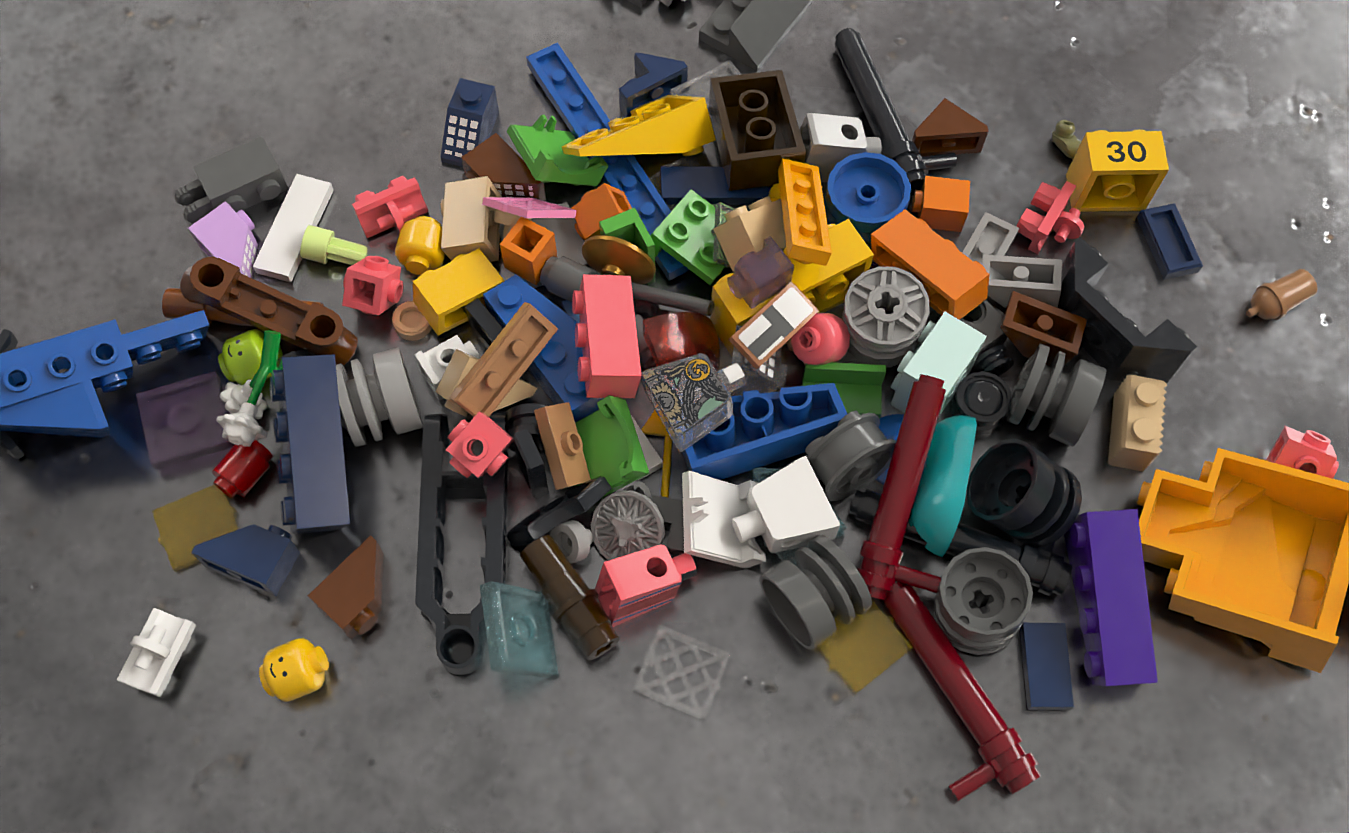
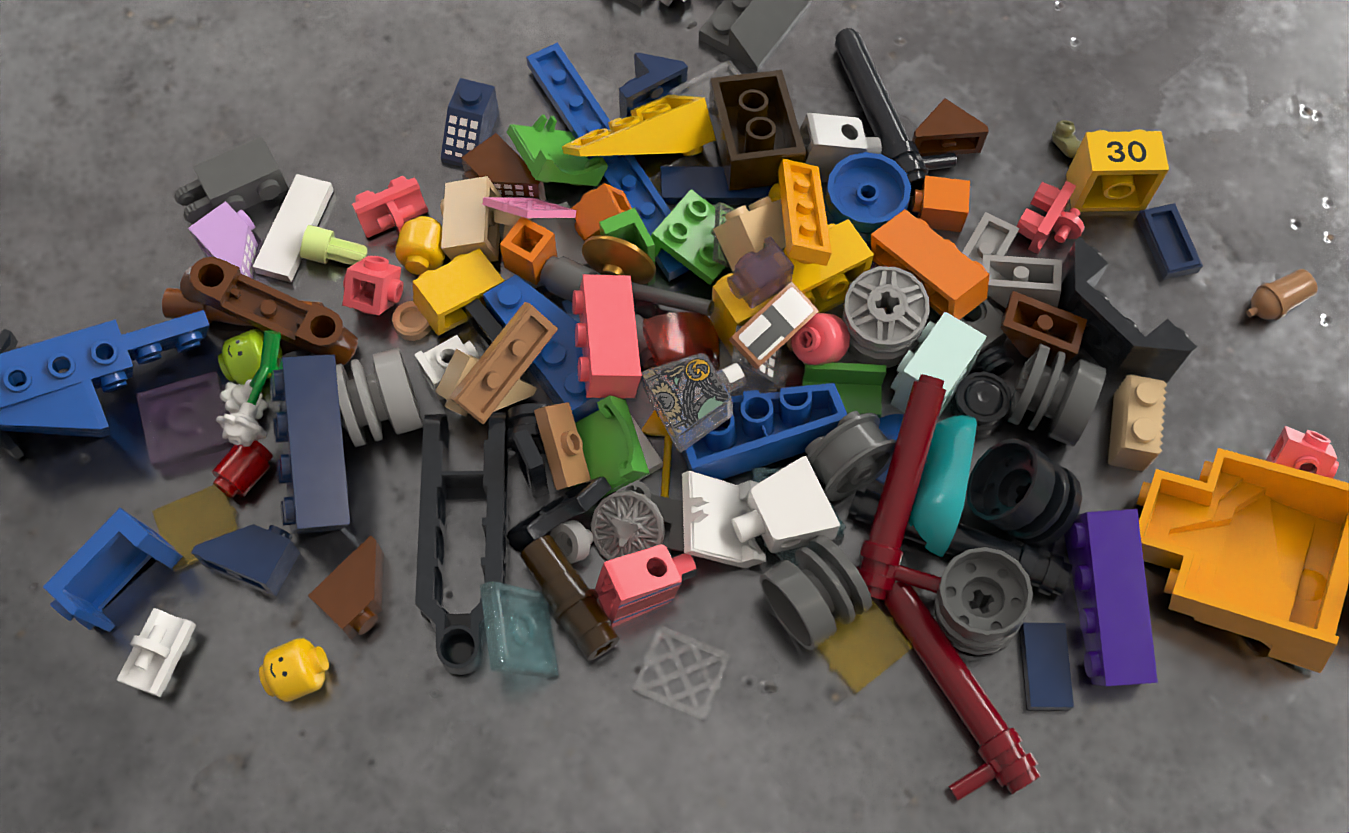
(105, 567): none -> blue panel
(494, 441): coral brick -> none

